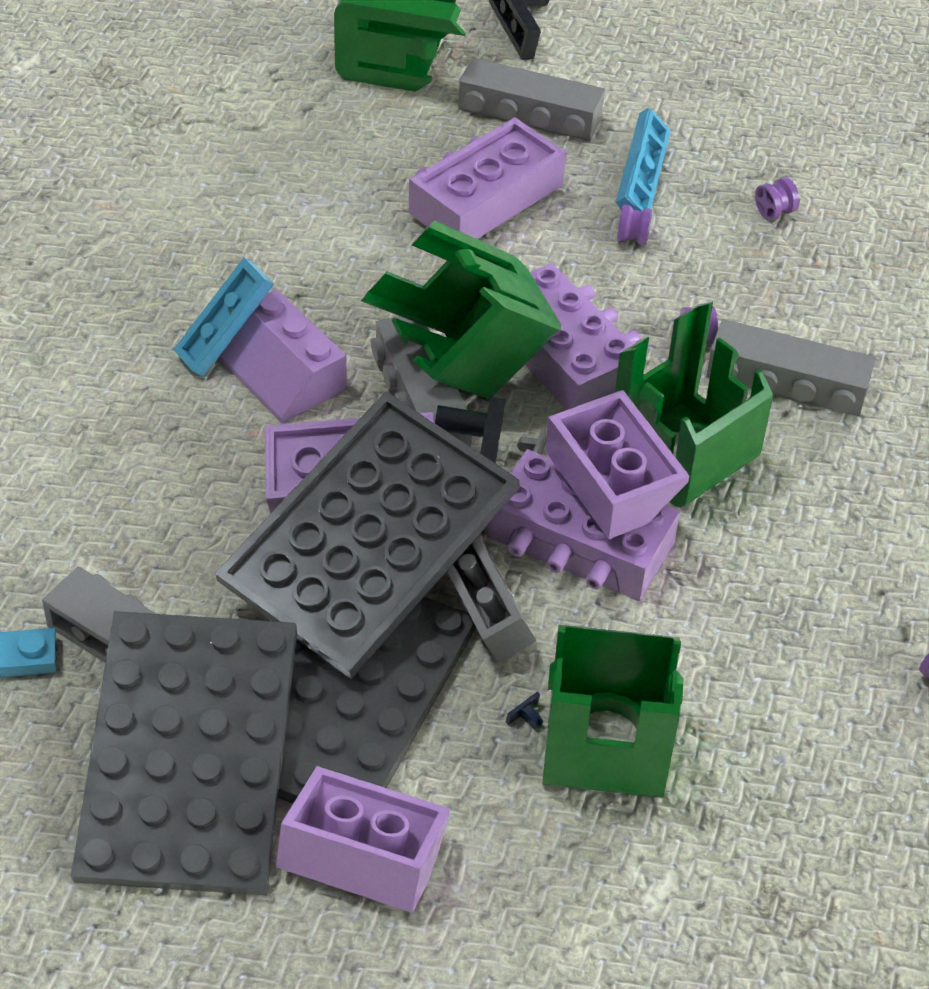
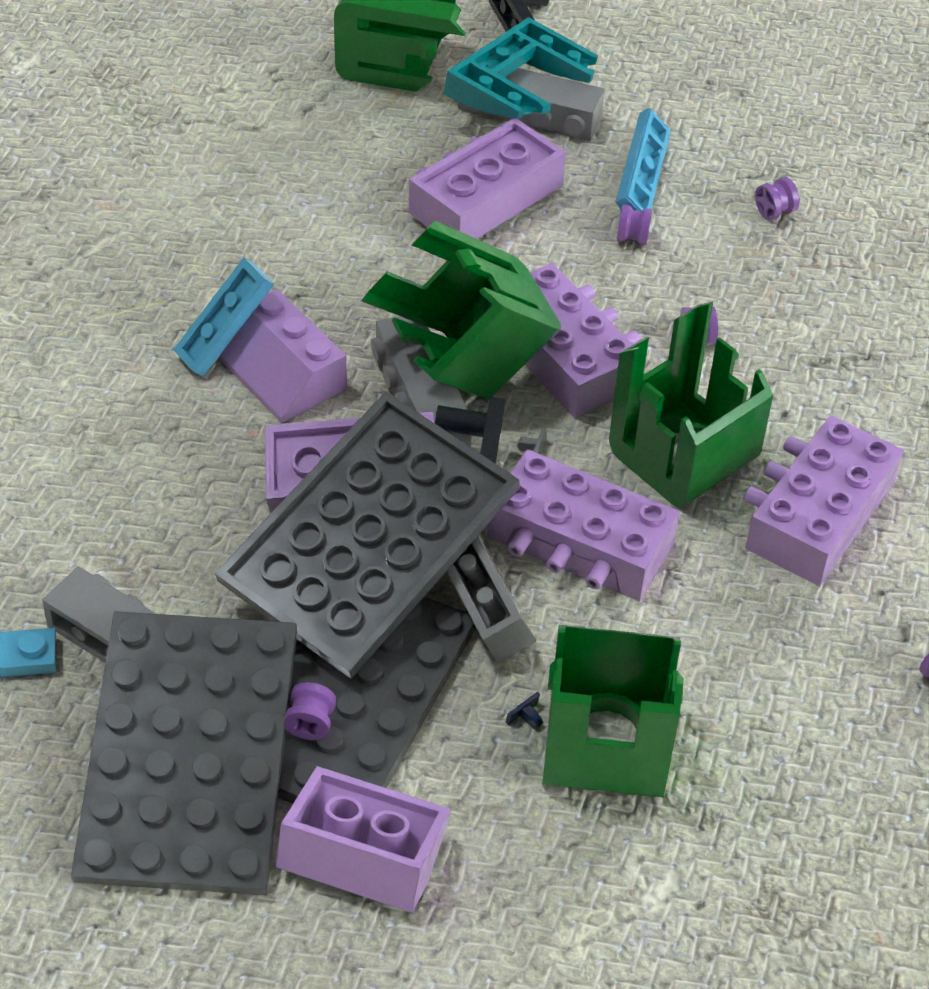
(310, 711): none -> medium lavender wheel
(481, 78): none -> teal wedge
(614, 462): lavender slope -> none
(798, 367): light grey brick -> none
(821, 498): none -> lavender piece

